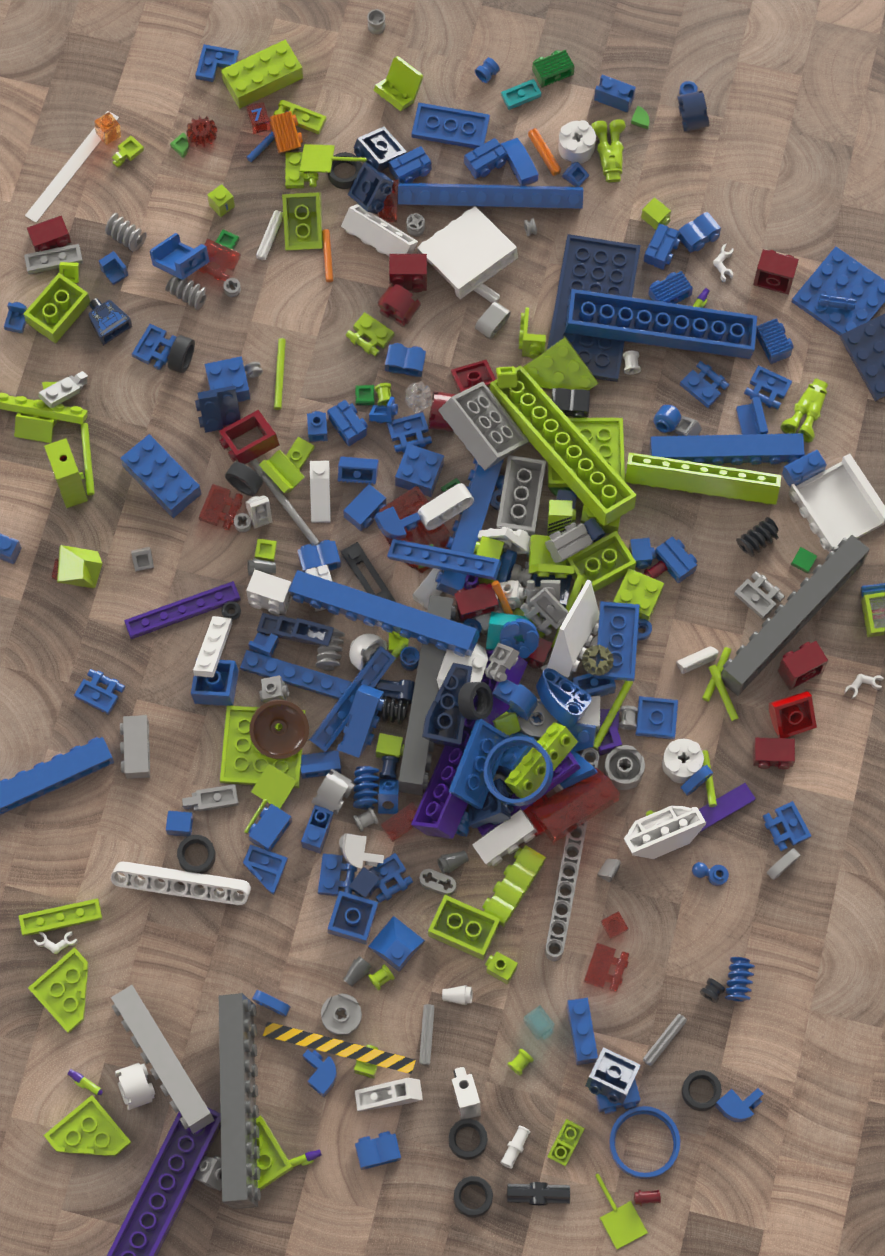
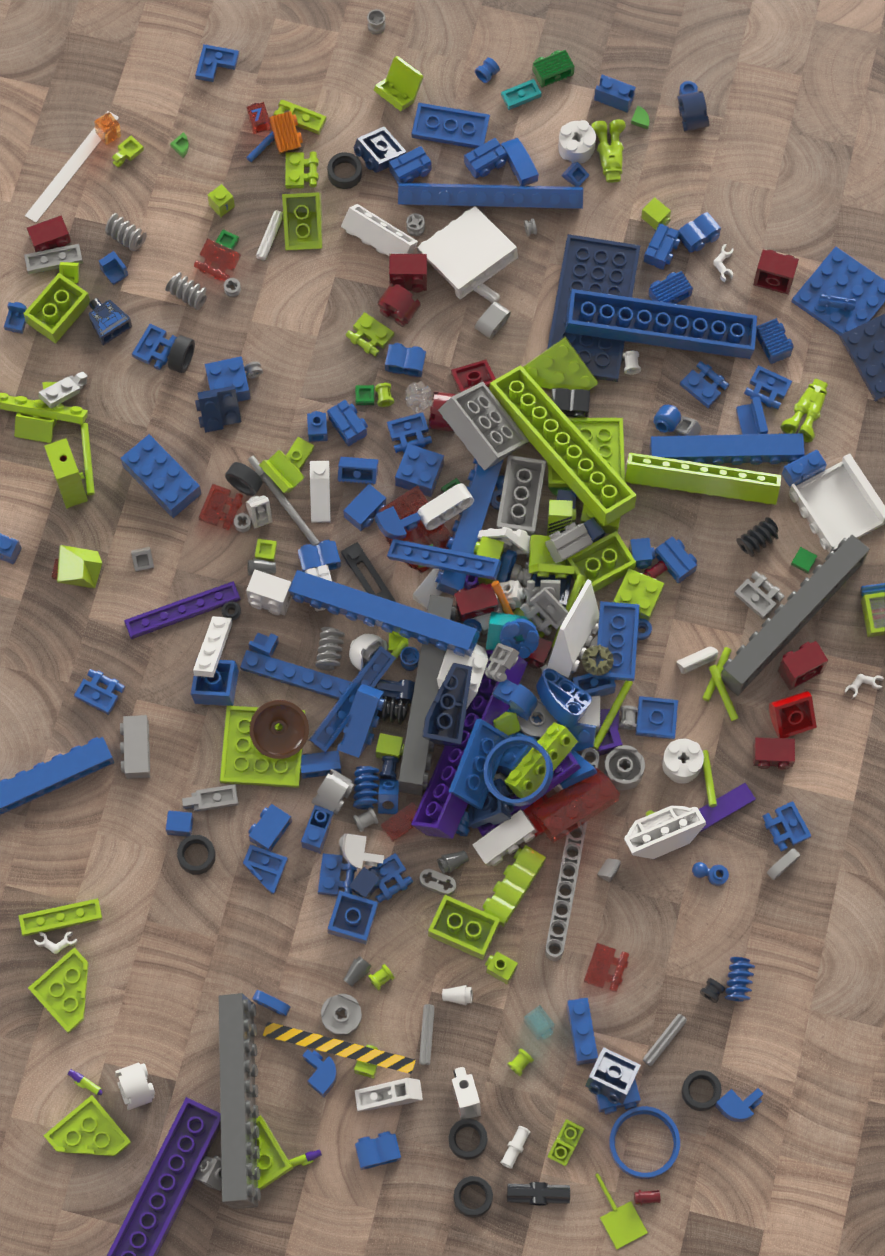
(162, 1058): light grey brick -> none
(172, 887): white beam -> none
(178, 258): blue panel -> none
(195, 134): clear red gear -> none
(256, 448): dark red window -> none
(262, 74): lime brick -> none
(273, 689): light grey brick -> none
(273, 788): lime piece -> none
(279, 374): lime bar -> none
(295, 629): dark blue slope -> none
(320, 158): lime piece -> none
(327, 255): orange bar -> none
(371, 189): dark blue plate -> none
(384, 413): blue bracket -> none
(390, 208): clear red hinge -> none
(396, 943): blue slope -> none
(485, 700): black tyre -> none
(506, 377): lime slope -> none
(530, 344): lime bracket -> none
(544, 152): orange axle -> none
(614, 925): clear red plate -> none
(697, 780): blue beam -> none
(702, 299): piece -> none

